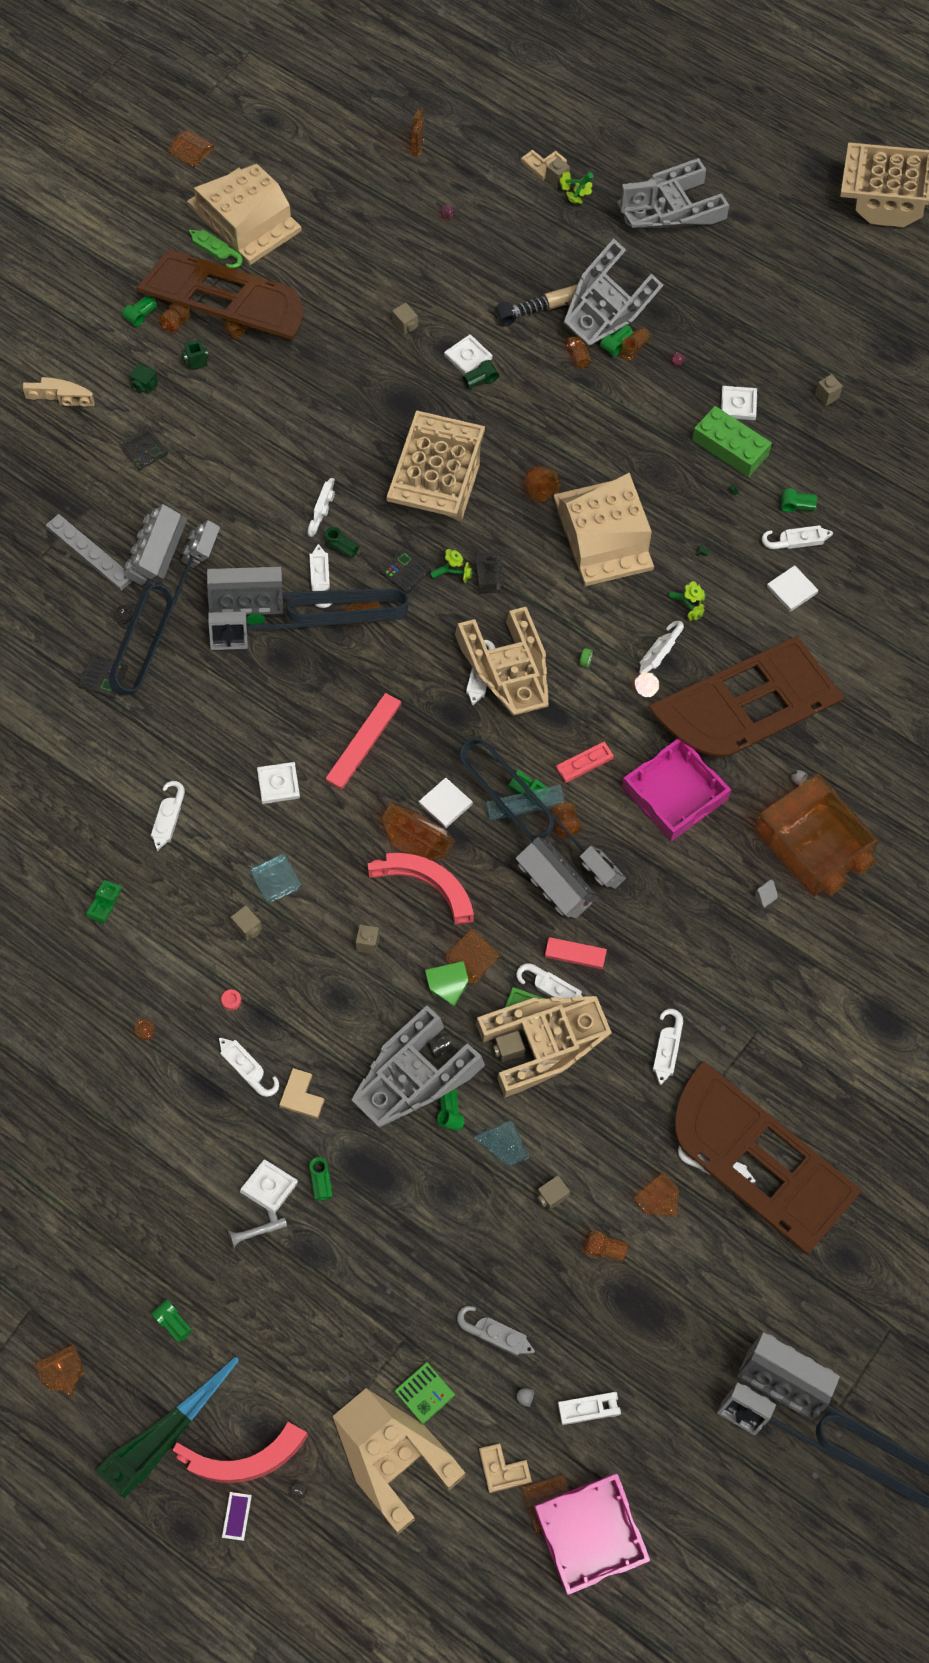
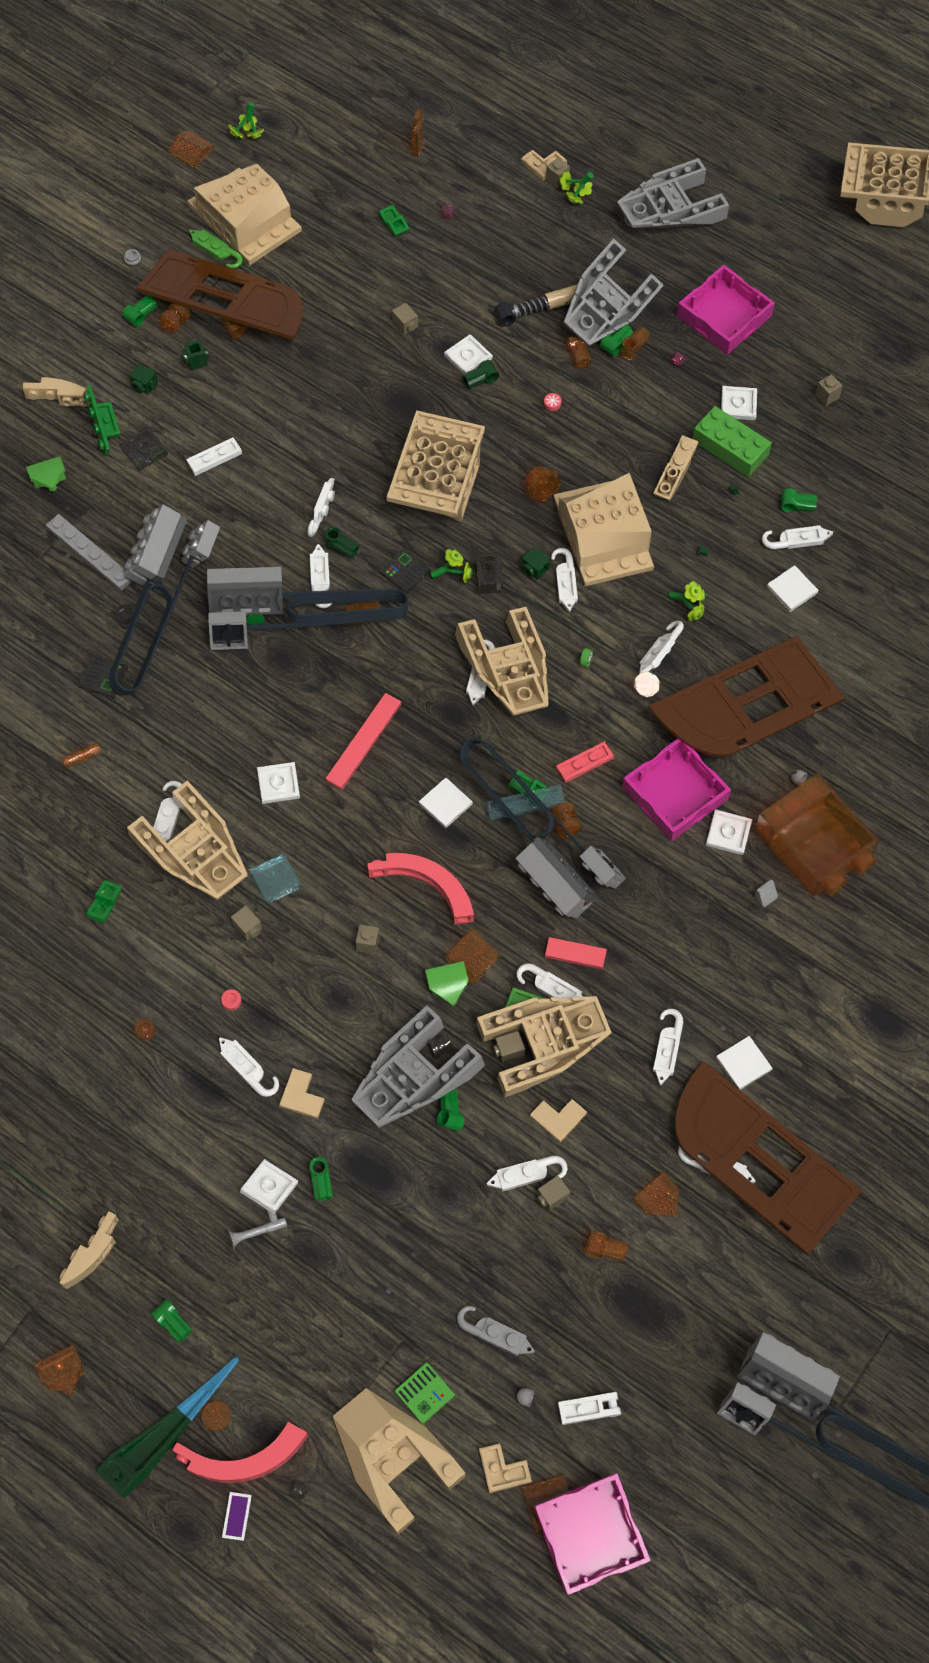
(47, 473): none -> bright green slope
(81, 755): none -> clear orange pin
(88, 1259): none -> tan slope
(104, 420): none -> green bracket
(132, 257): none -> light grey plate
(200, 853): none -> tan wedge
(214, 456): none -> white plate
(216, 1416): none -> clear orange piece
(247, 122): none -> plant
(393, 221): none -> green slope
(415, 833): clear orange wedge -> none
(505, 1143): clear light blue slope -> none
(525, 1173): none -> white plate
(535, 563): none -> dark green brick
(552, 402): none -> coral tile
(556, 1123): none -> tan tile
(566, 579): none -> white plate
(638, 196): light grey plate -> none
(676, 468): none -> tan slope
(725, 309): none -> dark pink tile
(729, 832): none -> white tile
(744, 1063): none -> white tile

